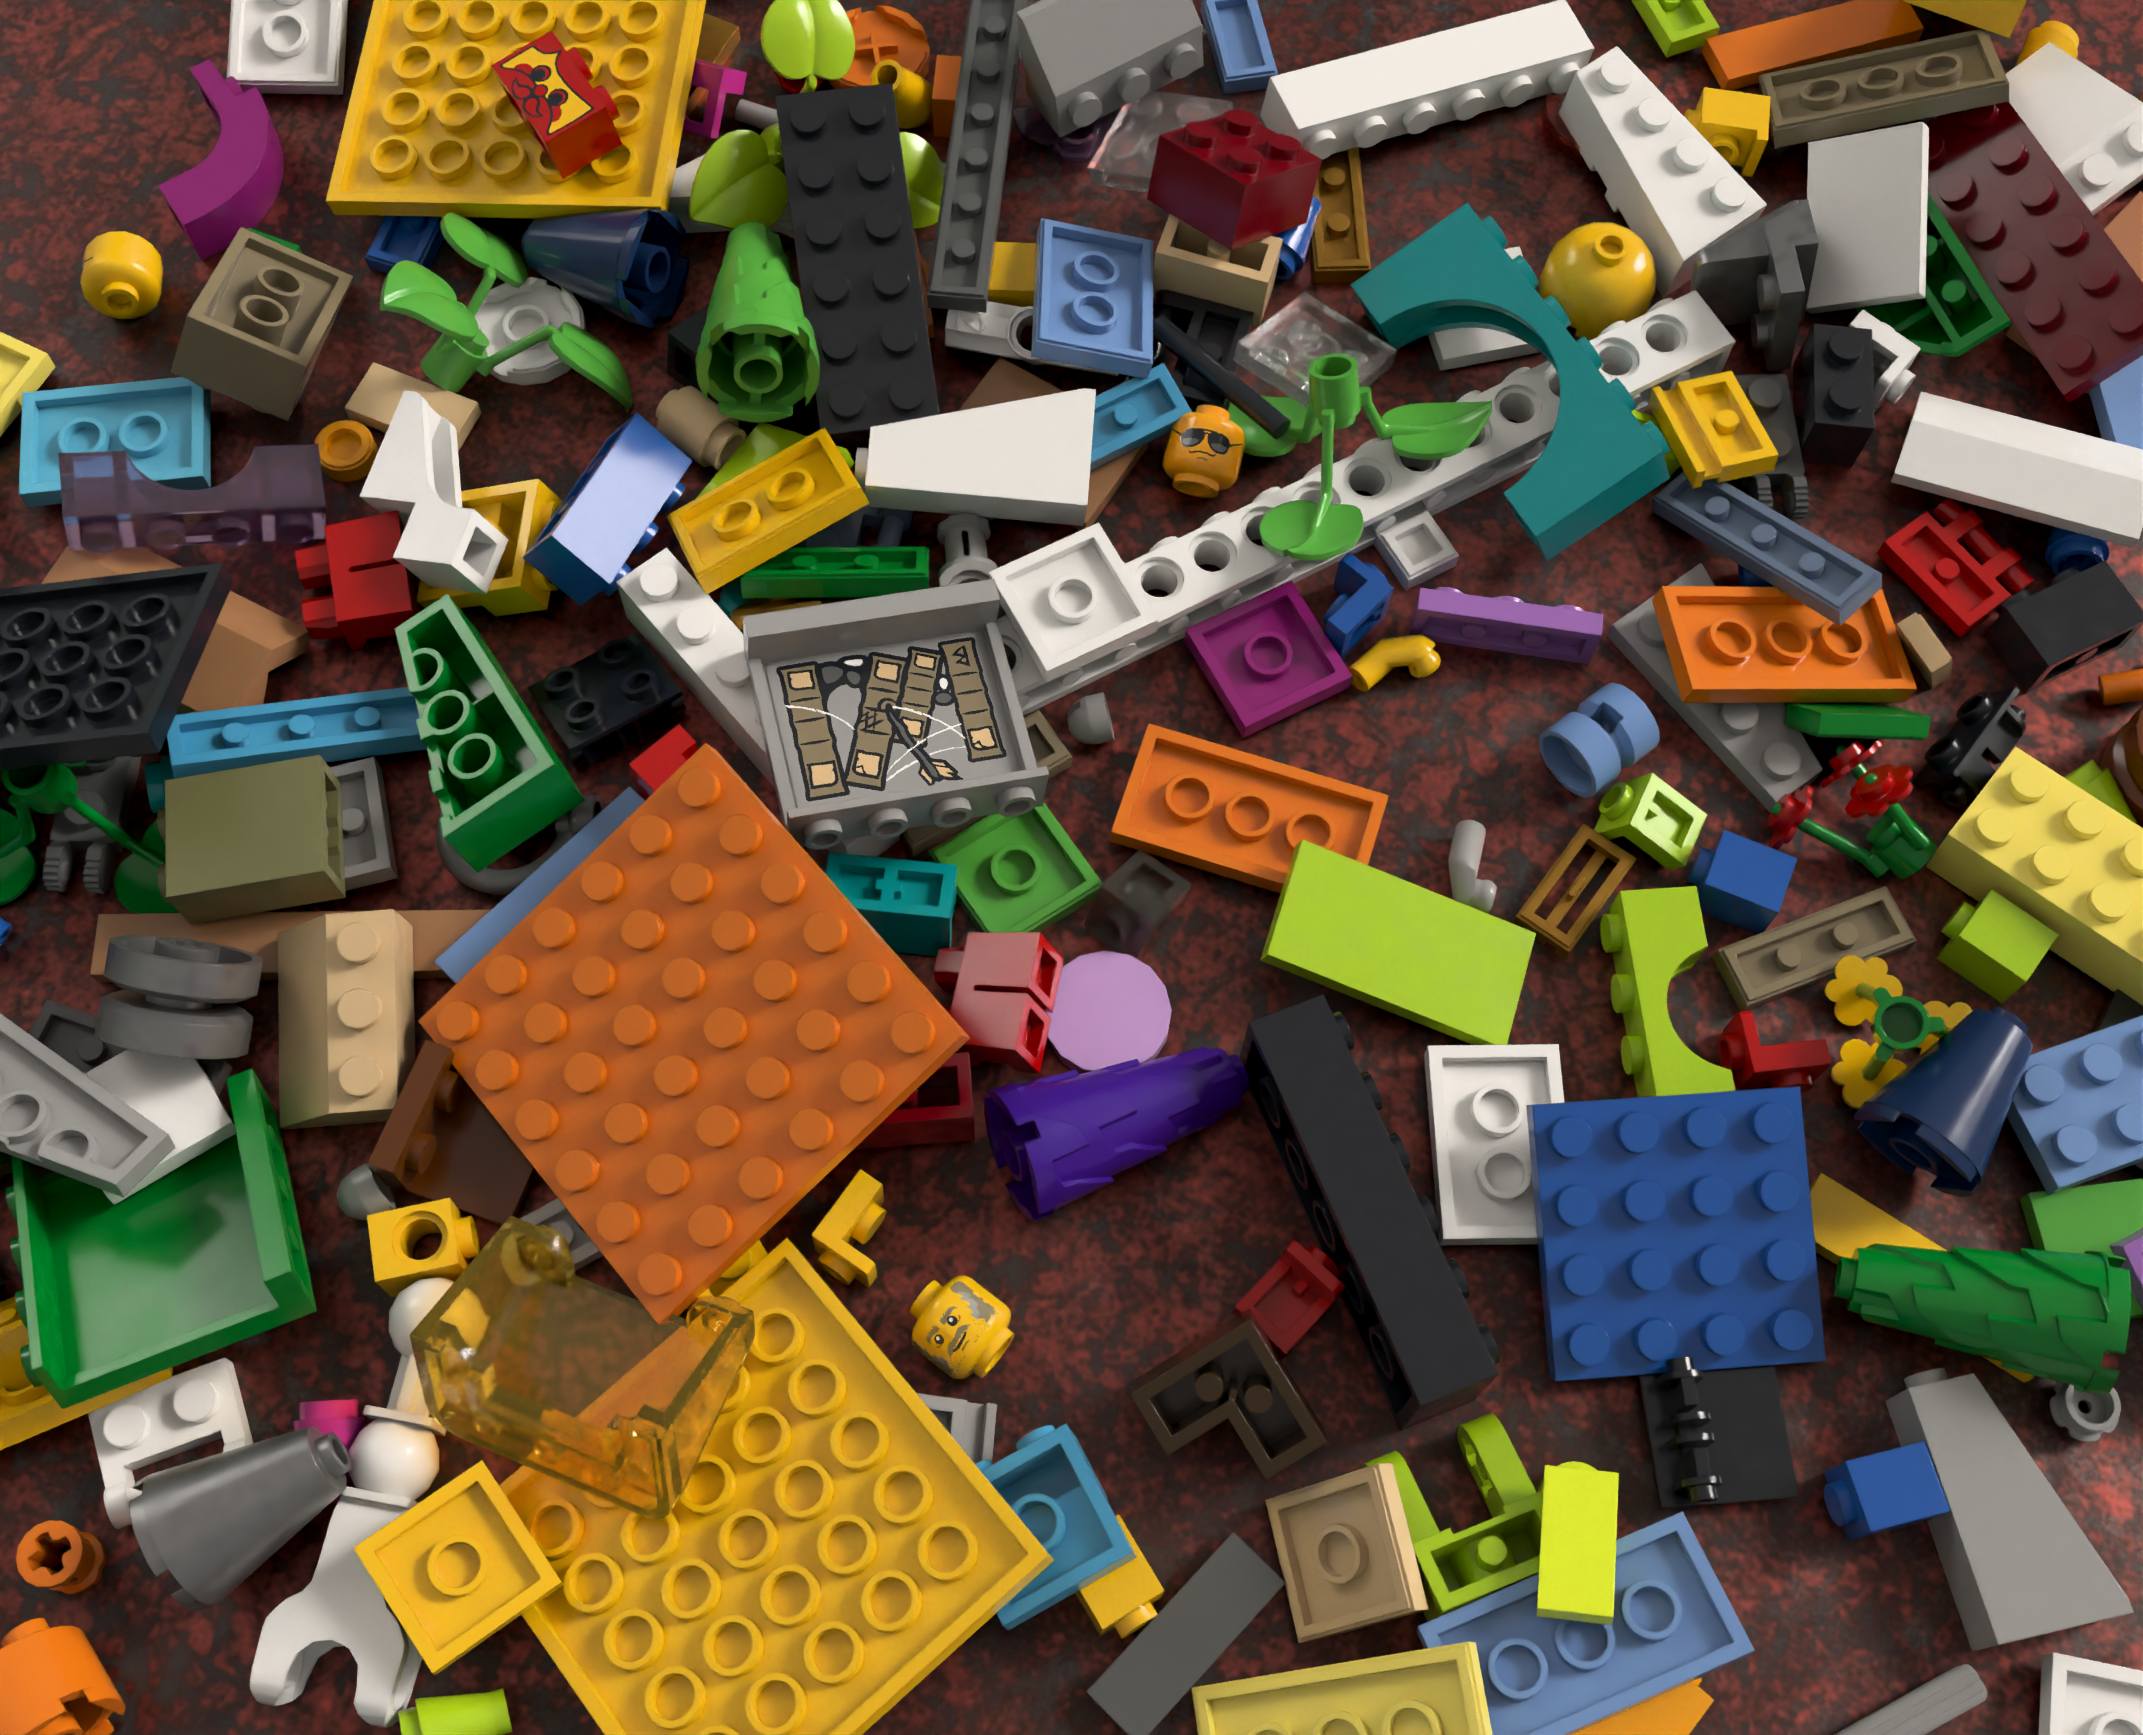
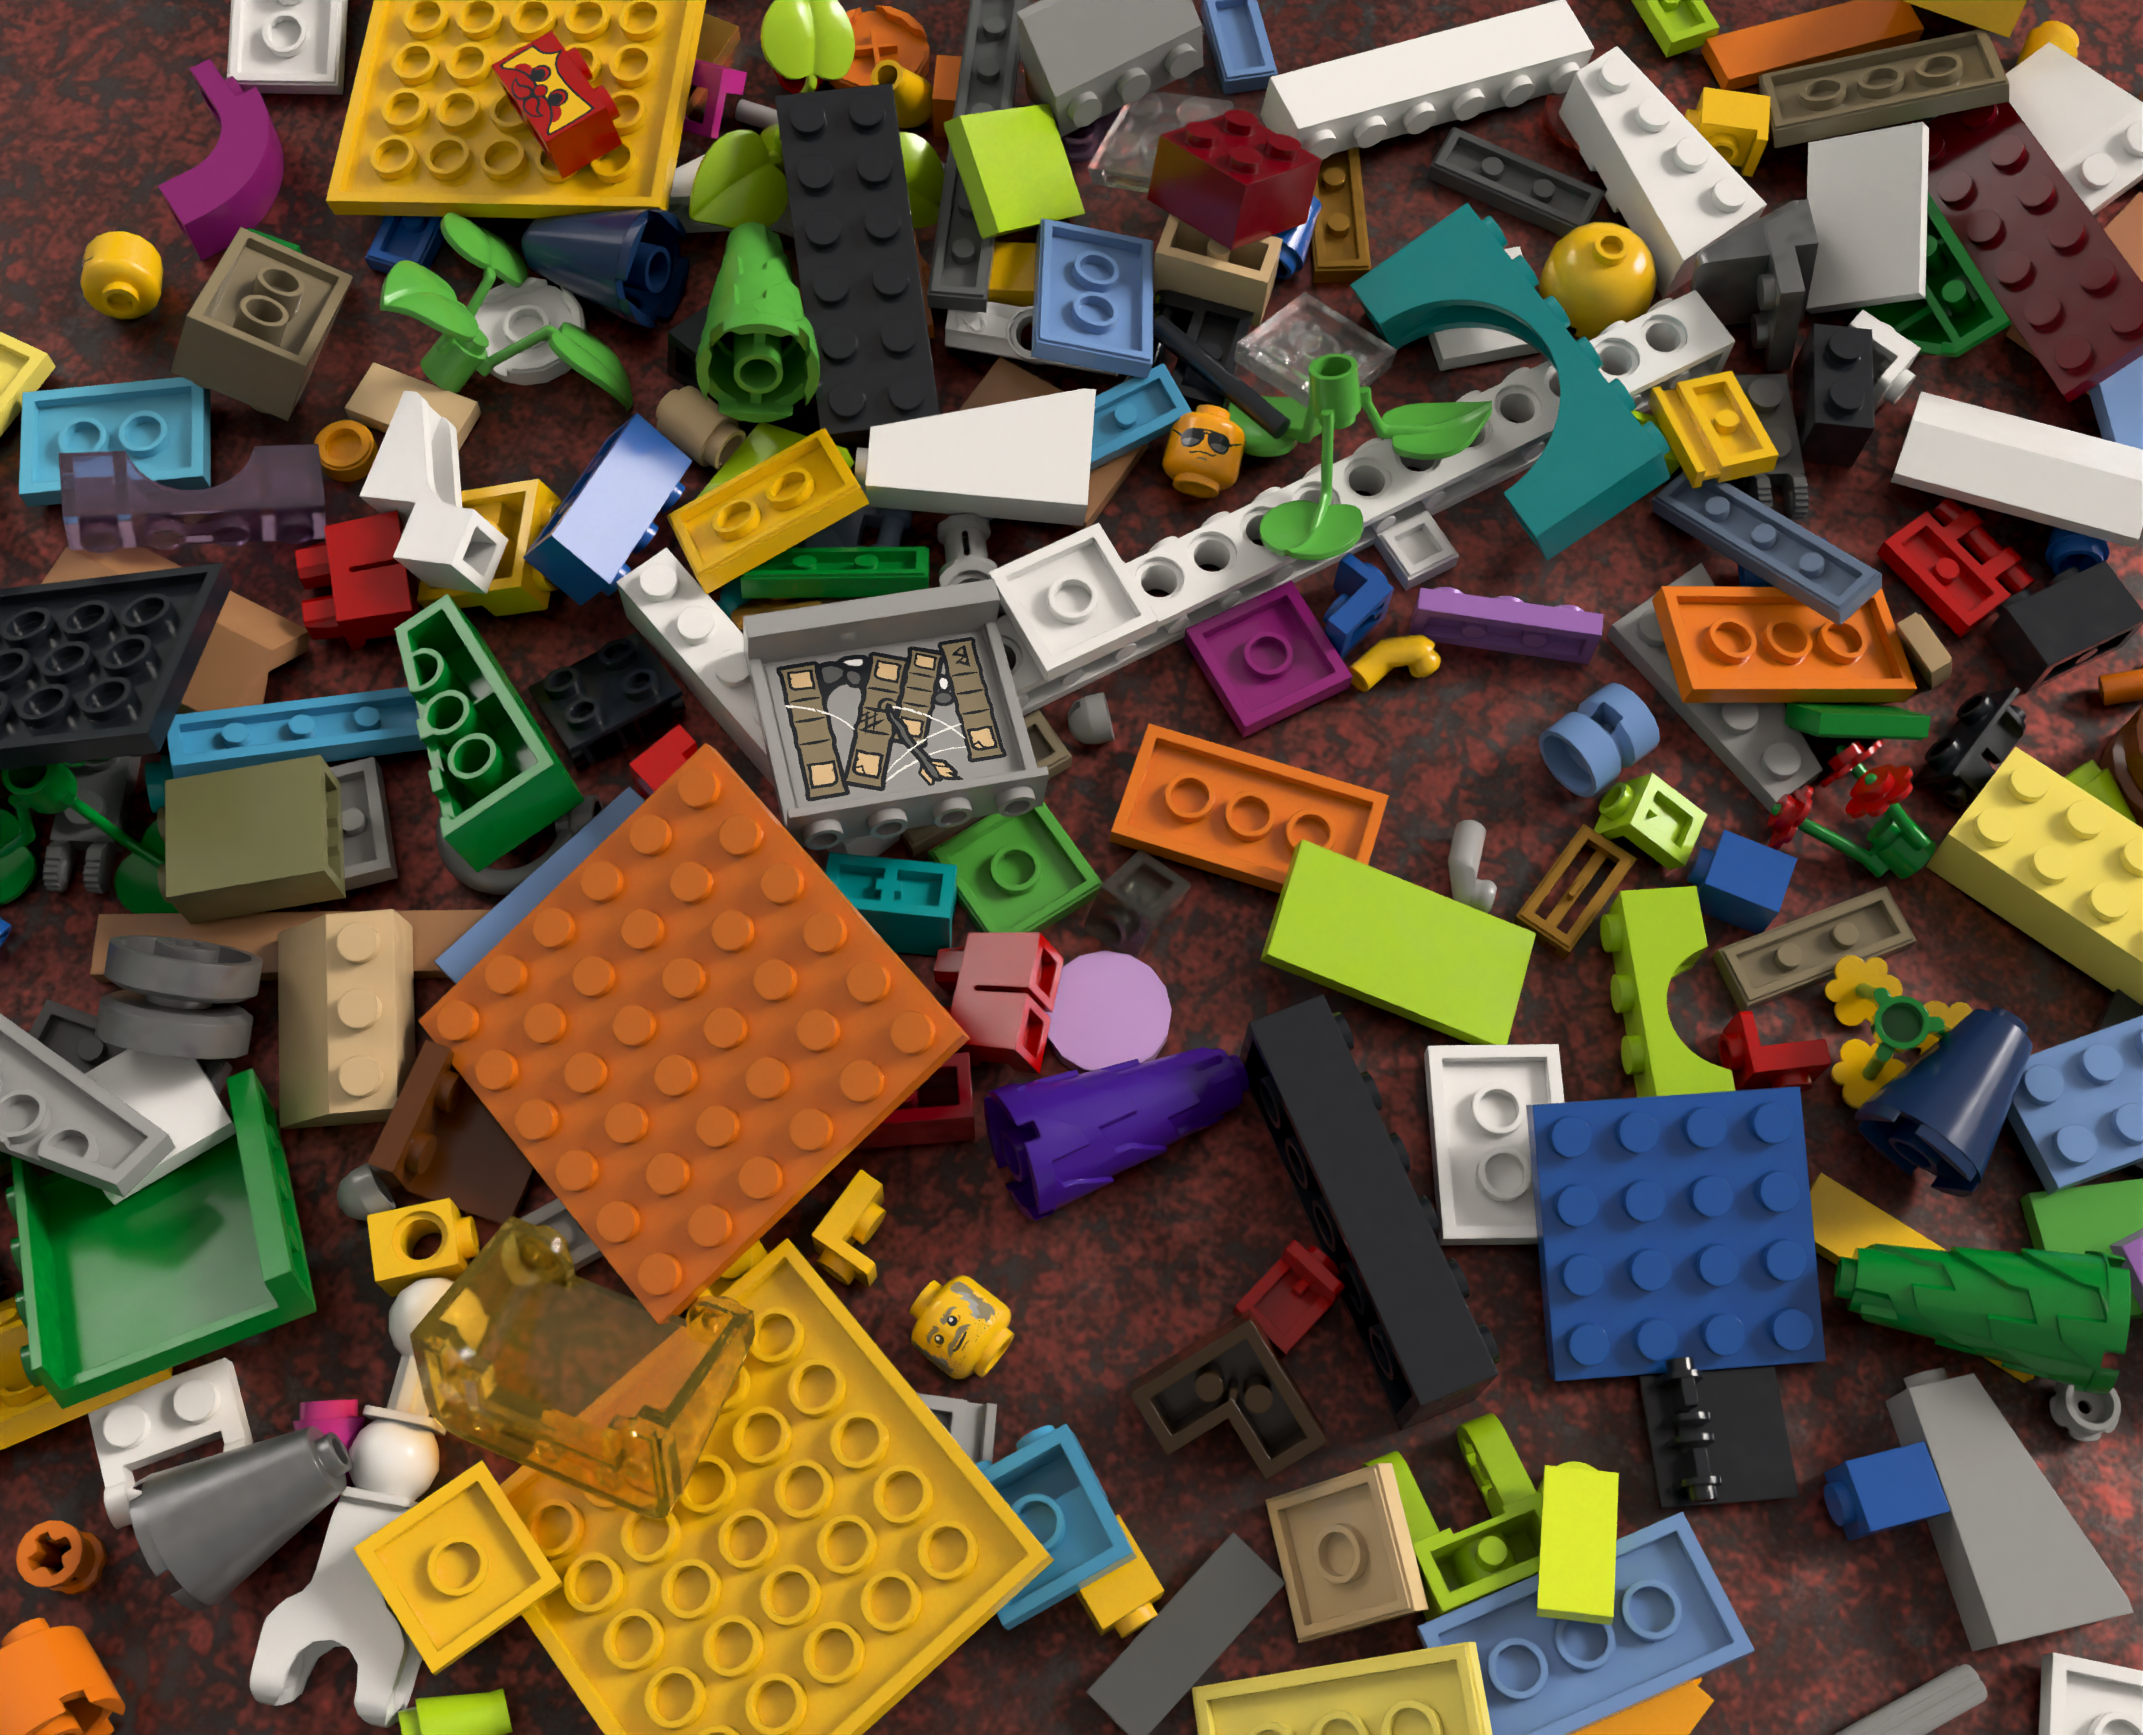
(1013, 169): none -> lime tile
(1514, 183): none -> dark grey tile
(1995, 945): lime brick -> none

